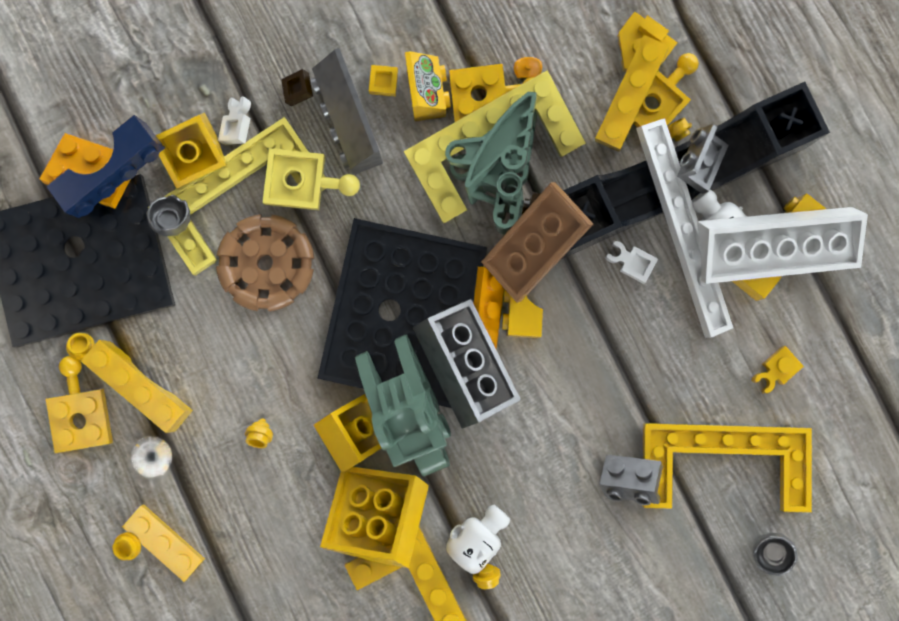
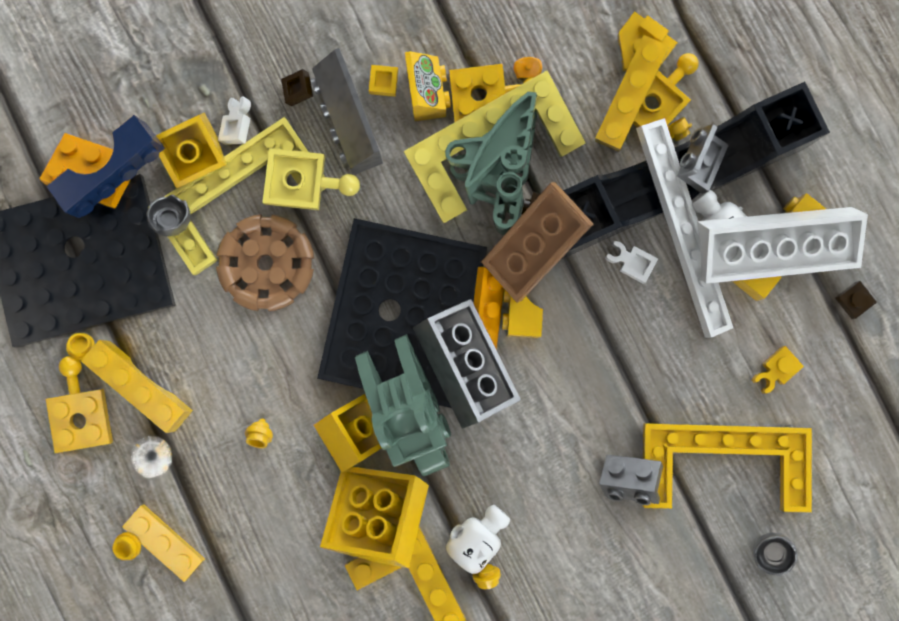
(856, 300): none -> dark brown plate

